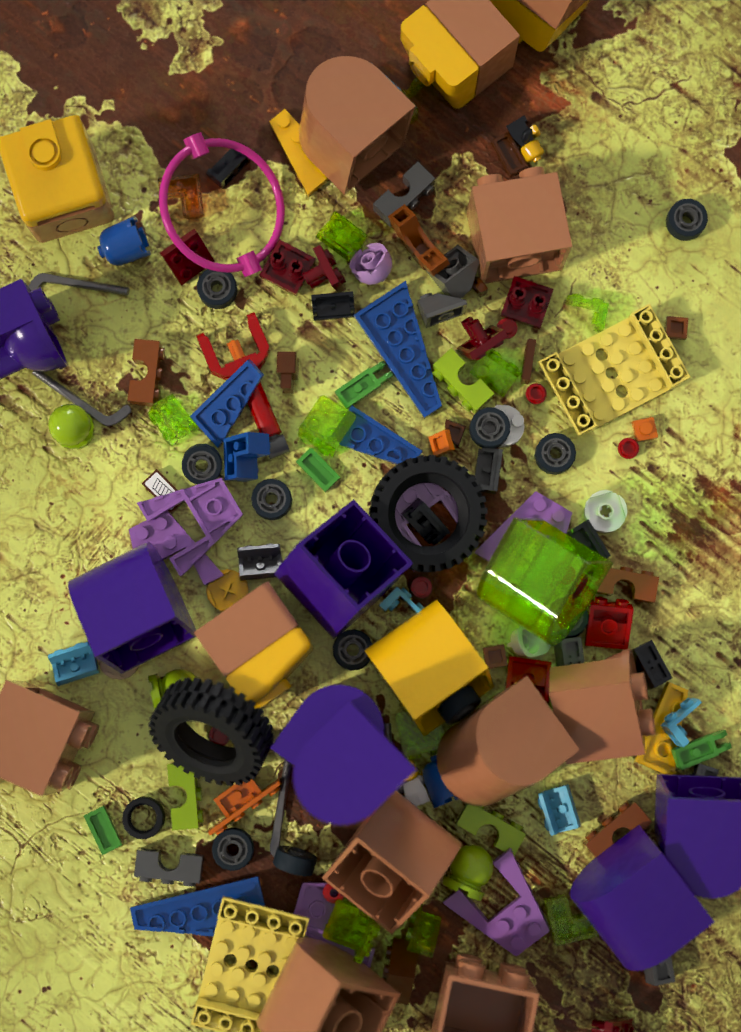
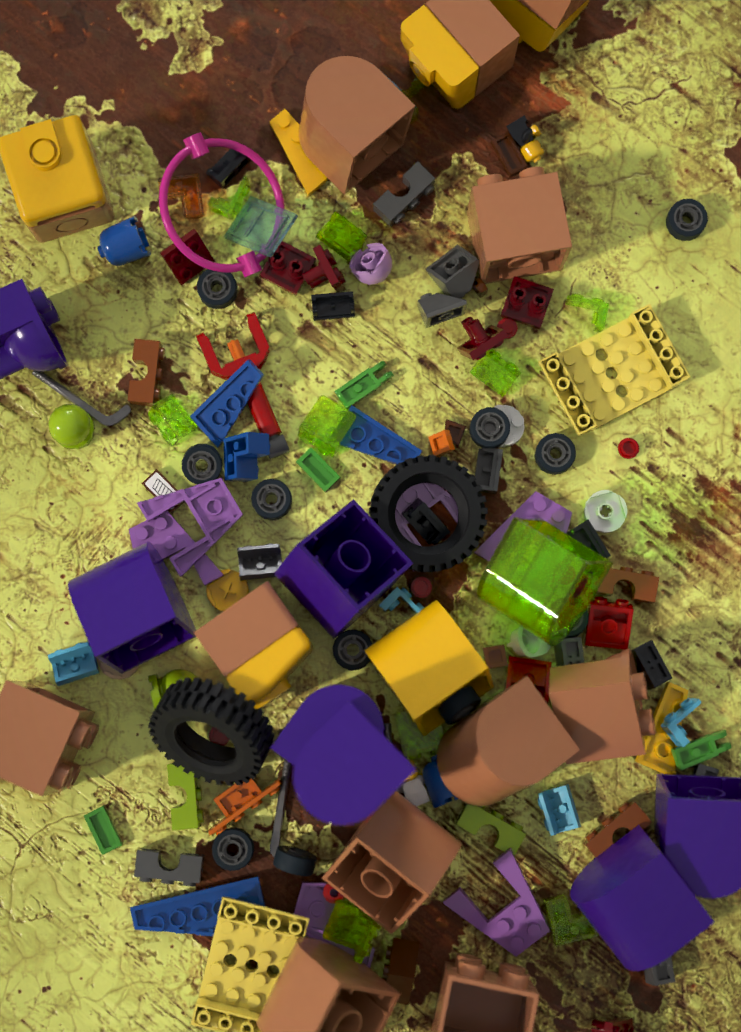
(54, 279): flat silver piece -> none
(160, 820): black tyre -> none
(222, 207): none -> clear neon green bracket
(260, 226): none -> clear light blue piece
(287, 370): reddish brown piece -> none
(398, 339): blue wing -> none
(416, 242): dark orange arch -> none
(424, 932): clear neon green bracket -> none
(470, 871): lime tile -> none
(472, 396): lime arch -> none
(528, 361): reddish brown tile -> none
(536, 394): red plate -> none
(644, 429): orange plate -> none
(676, 327): dark orange plate -> none

